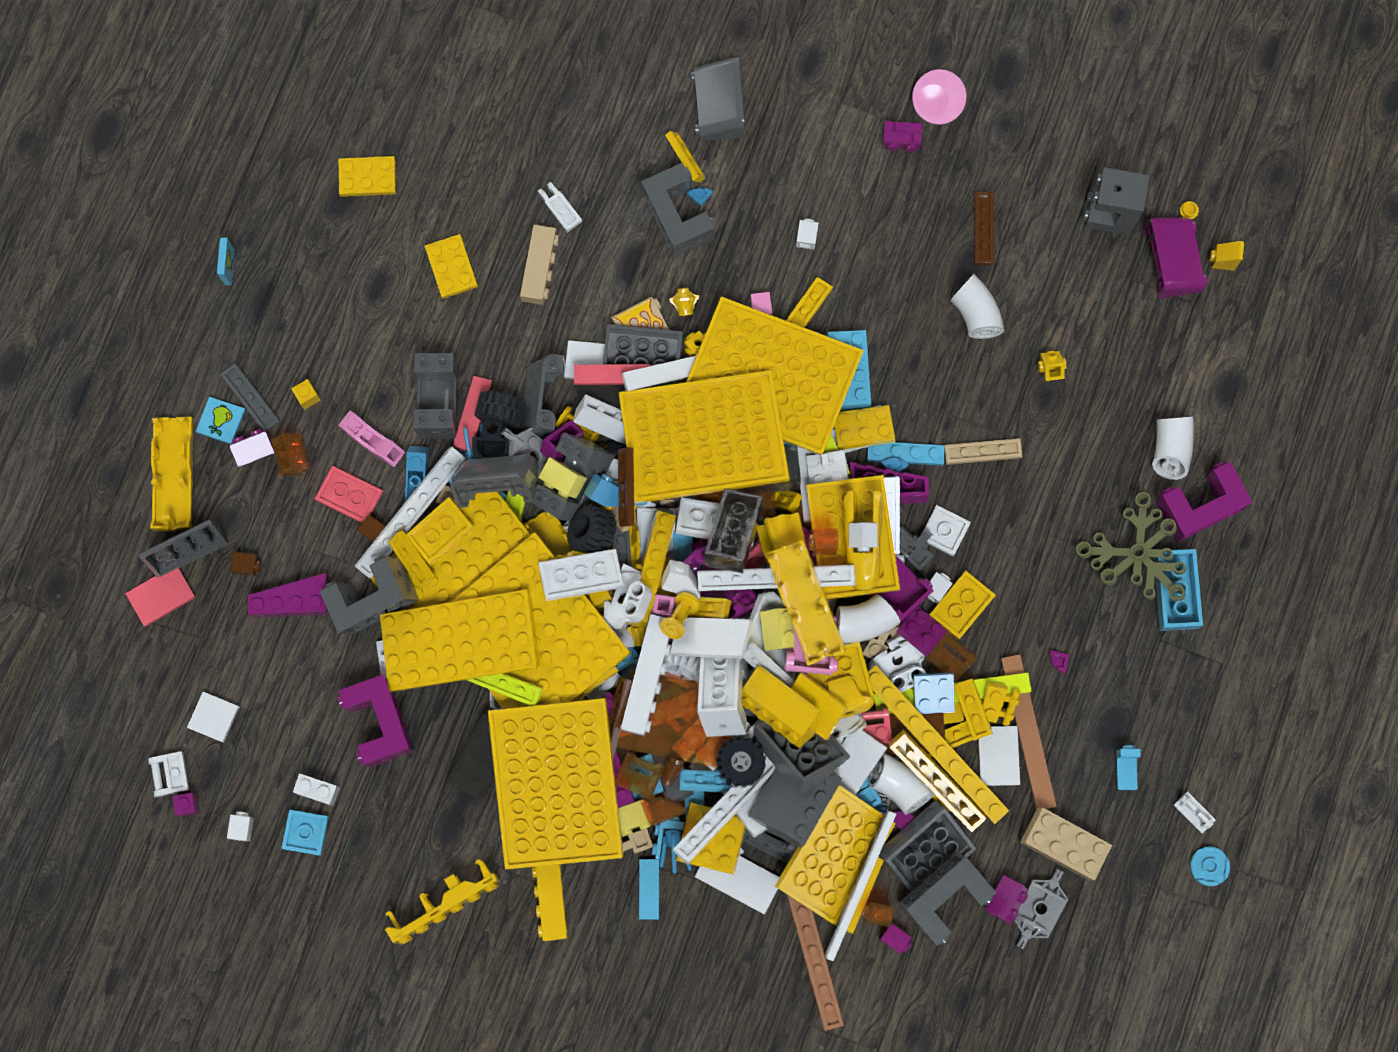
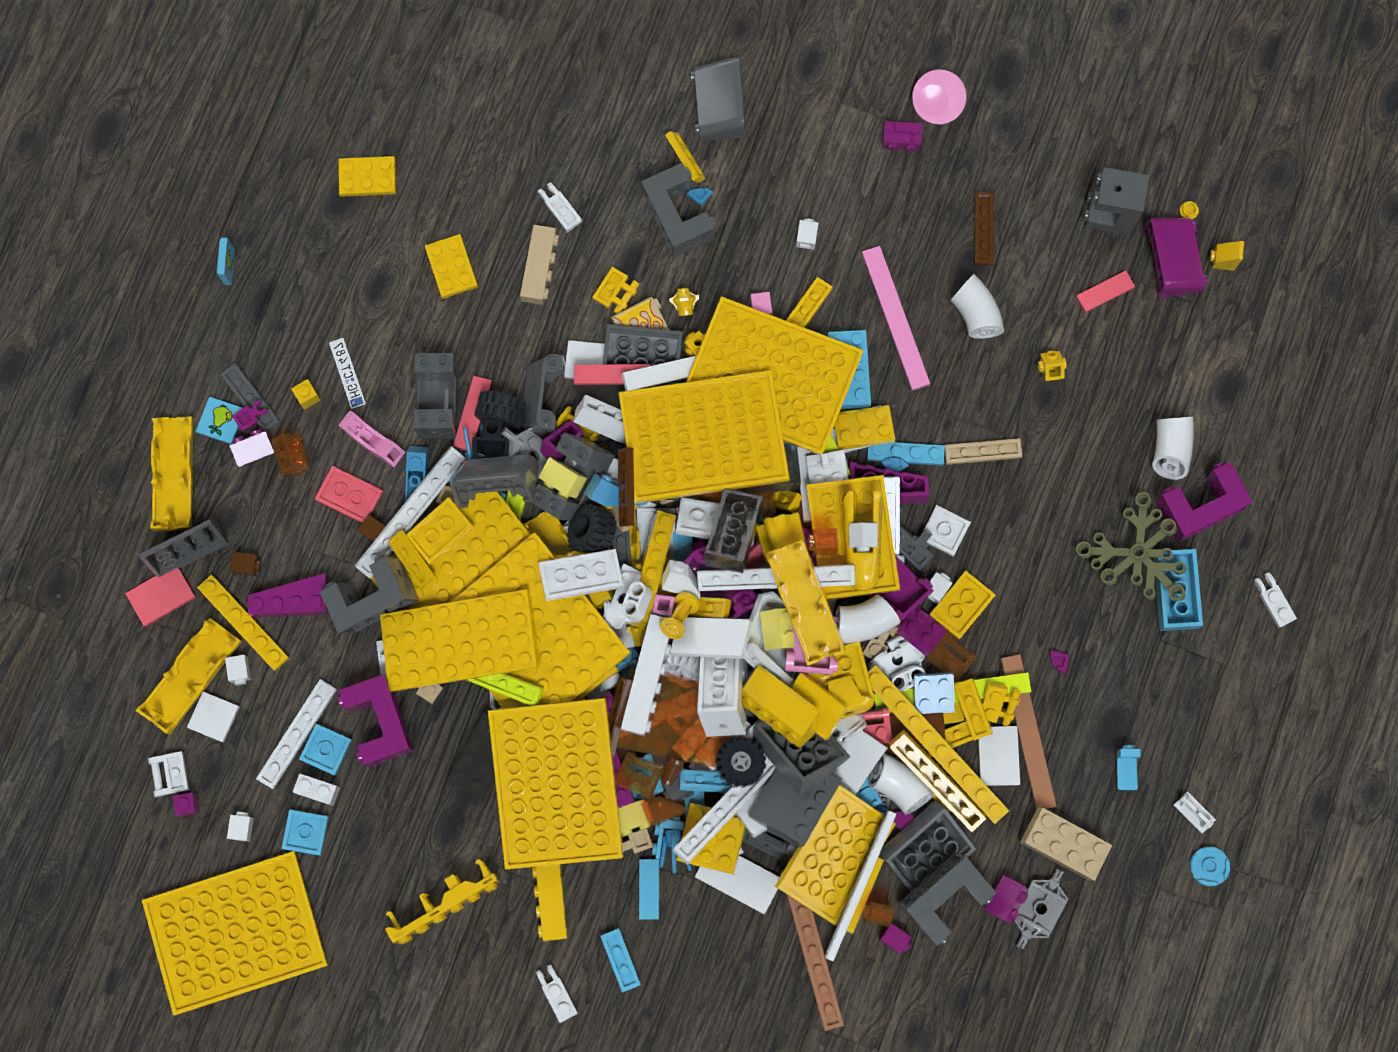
(189, 676): none -> yellow piece
(234, 933): none -> yellow plate
(238, 669): none -> white brick
(243, 622): none -> yellow plate
(247, 418): none -> magenta plate
(296, 734): none -> white tile
(325, 749): none -> medium azure plate
(347, 373): none -> clear sticker
(429, 693): none -> tan plate
(557, 995): none -> white hinge
(610, 288): none -> yellow plate
(620, 960): none -> medium azure plate
(895, 318): none -> bright pink tile
(1105, 291): none -> coral tile
(1275, 601): none -> white hinge

